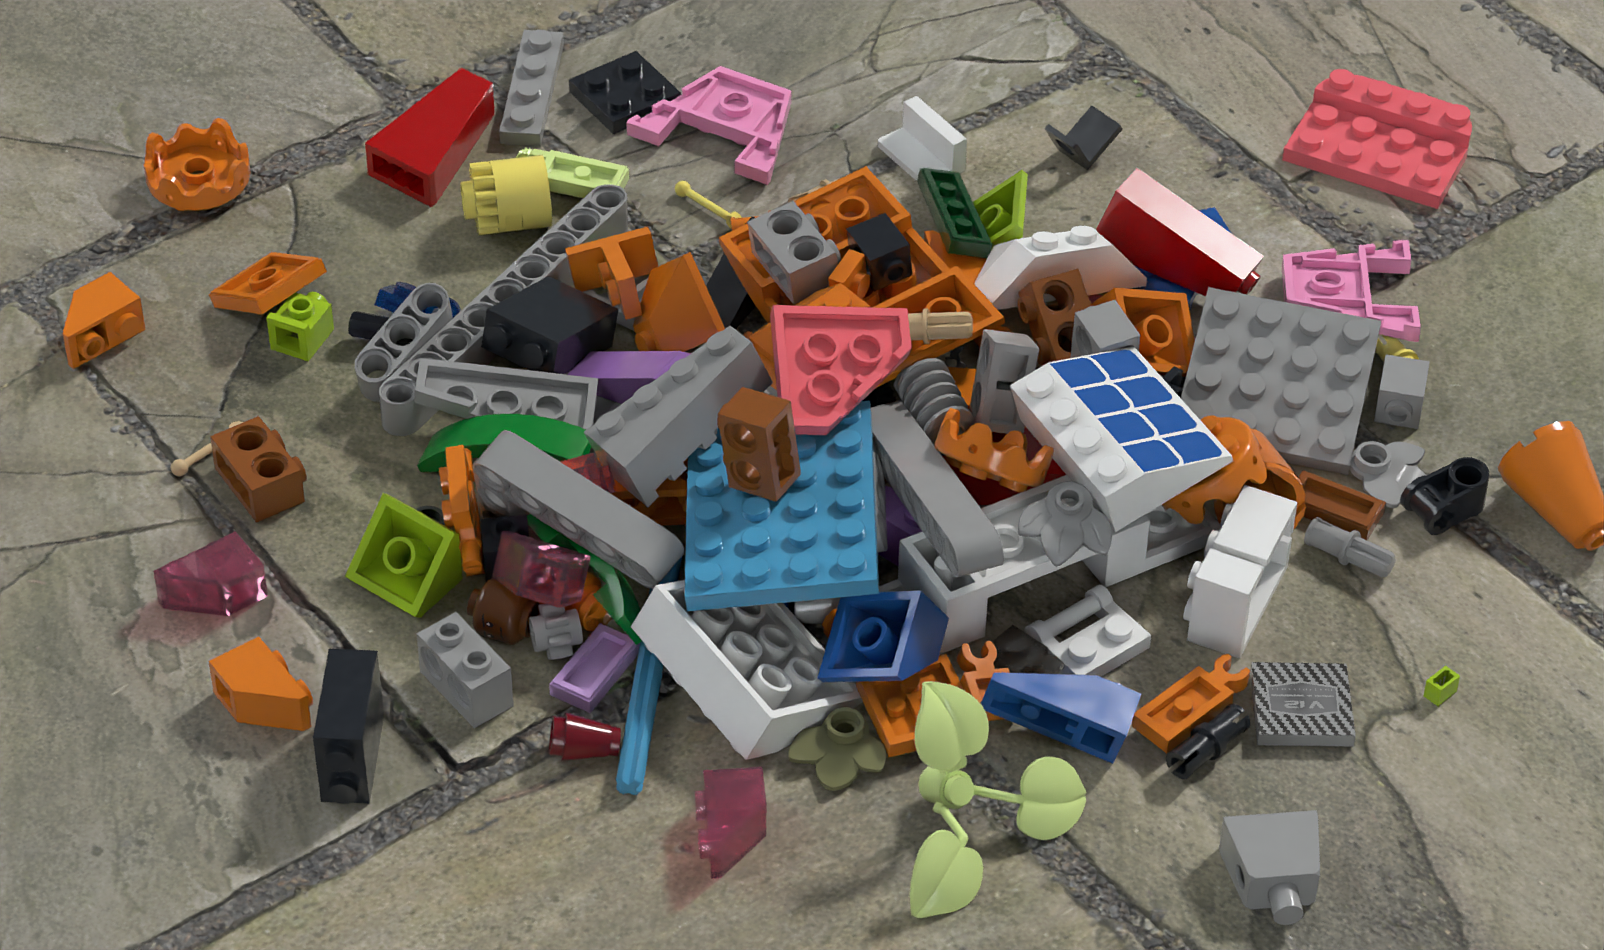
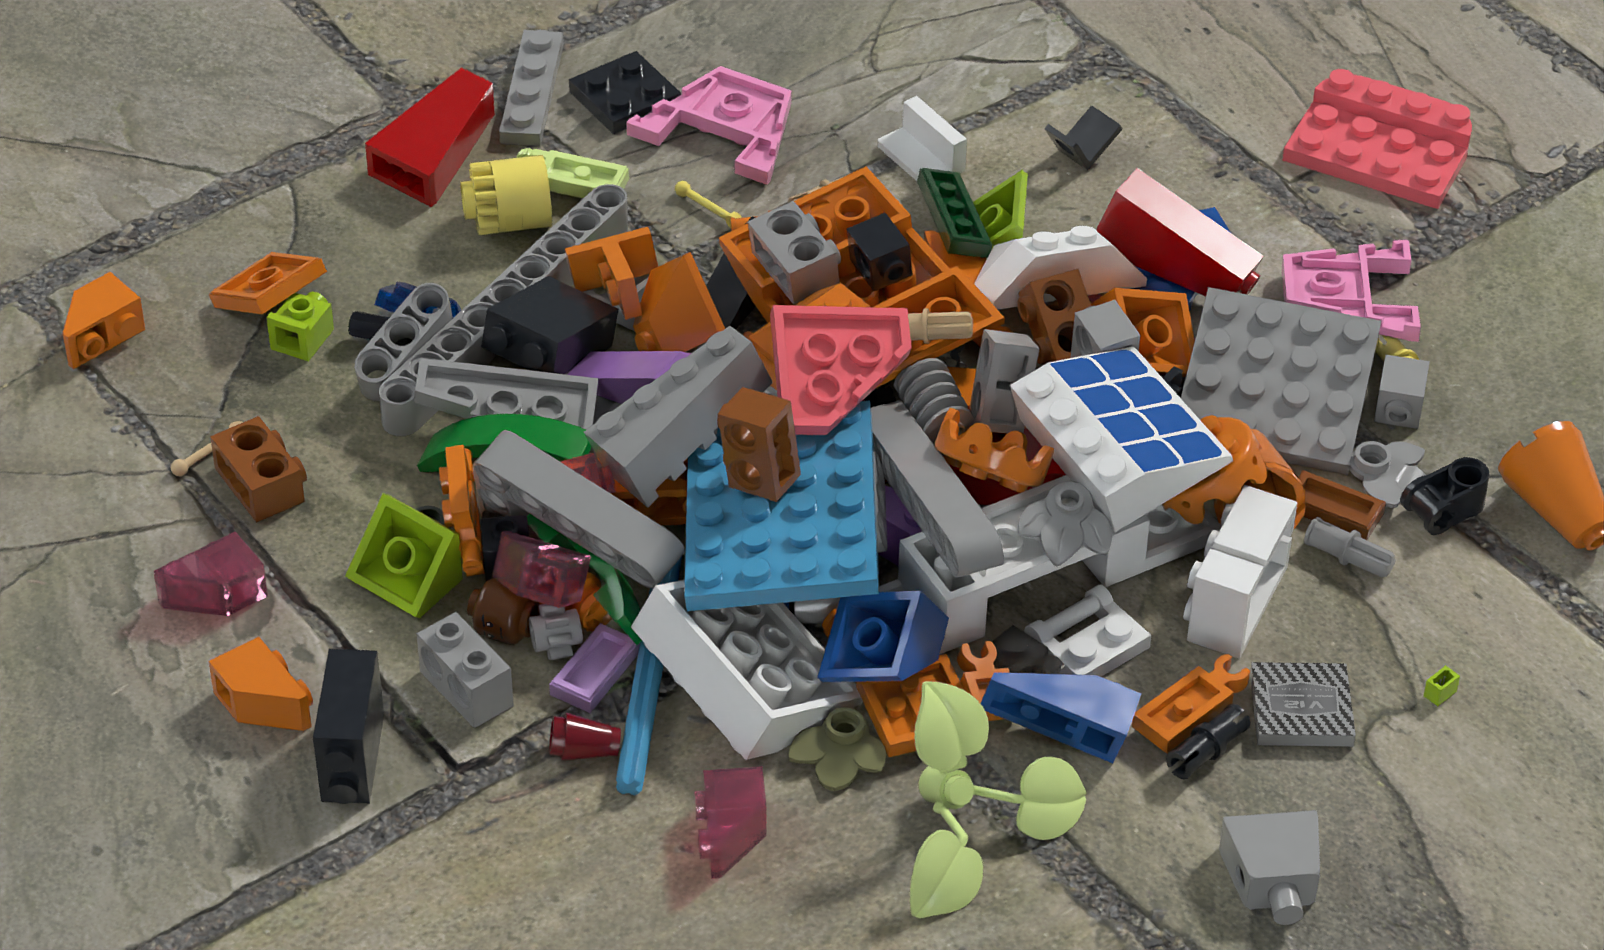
(192, 150): orange plate -> none
(852, 273): orange plate -> none

